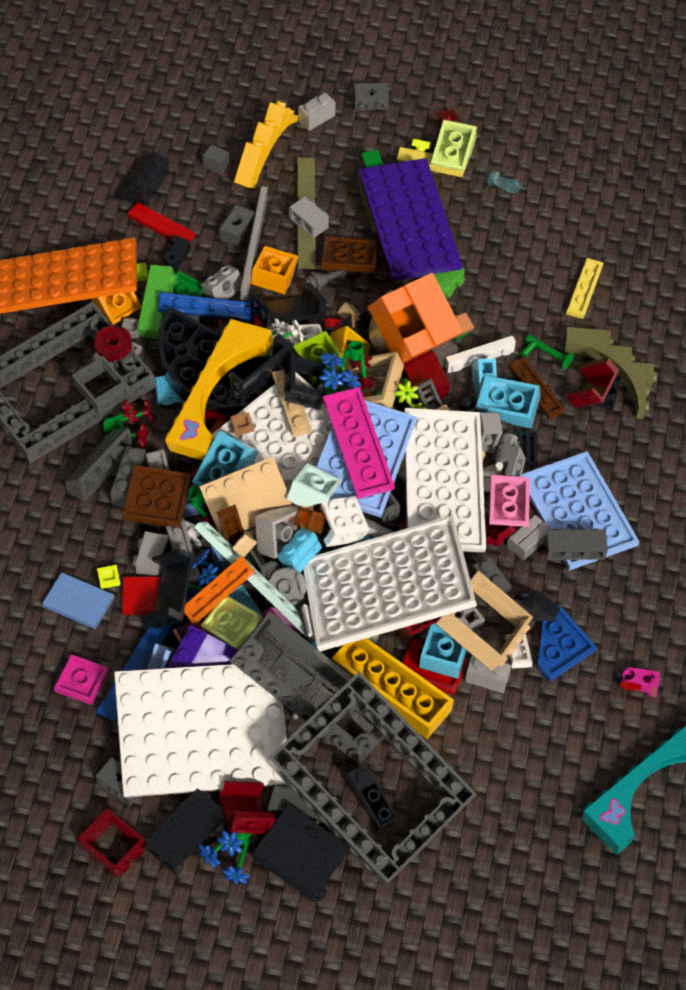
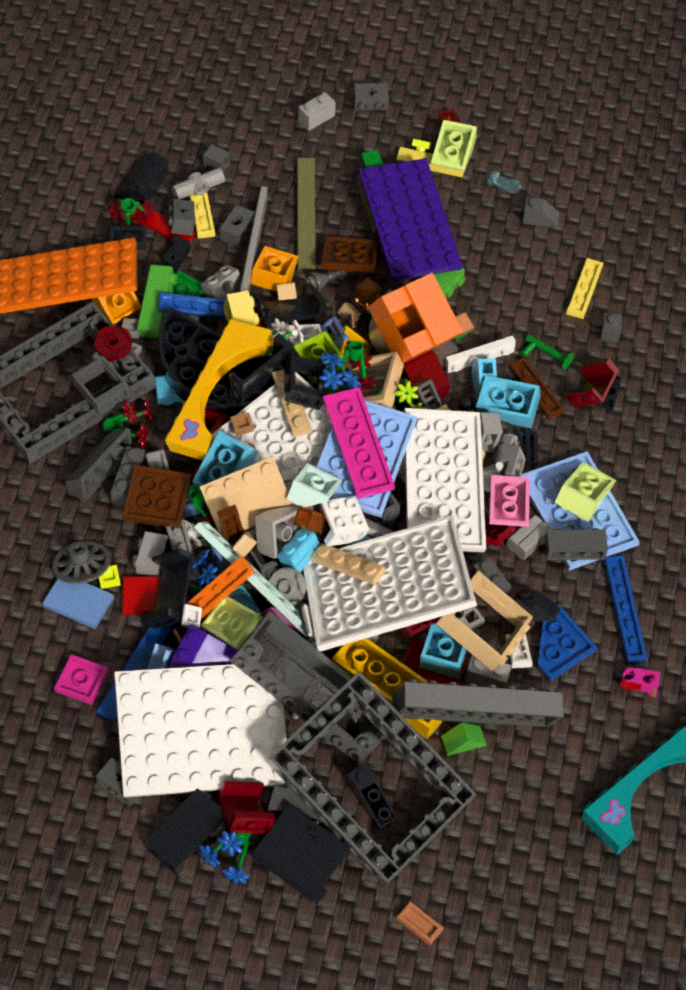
(78, 556): none -> dark grey wheel
(97, 828): dark red window -> none
(123, 232): none -> black brick
(128, 207): none -> plant
(142, 273): lime plate -> none
(182, 217): none -> dark grey brick
(191, 616): none -> white slope
(198, 183): none -> light grey piece
(203, 216): none -> light yellow tile
(240, 308): none -> light yellow brick
(265, 136): yellow arch -> none
(286, 291): none -> tan slope
(309, 217): light grey brick -> none
(339, 339): none -> medium blue tile
(348, 564): none -> tan plate
(367, 292): none -> clear orange brick
(419, 923): none -> nougat tile
(463, 738): none -> bright green slope
(478, 704): none -> dark grey brick
(540, 213): none -> dark grey slope
(584, 491): none -> yellowish green slope
(598, 345): olive arch -> none
(611, 327): none -> dark grey brick
(625, 609): none -> blue tile

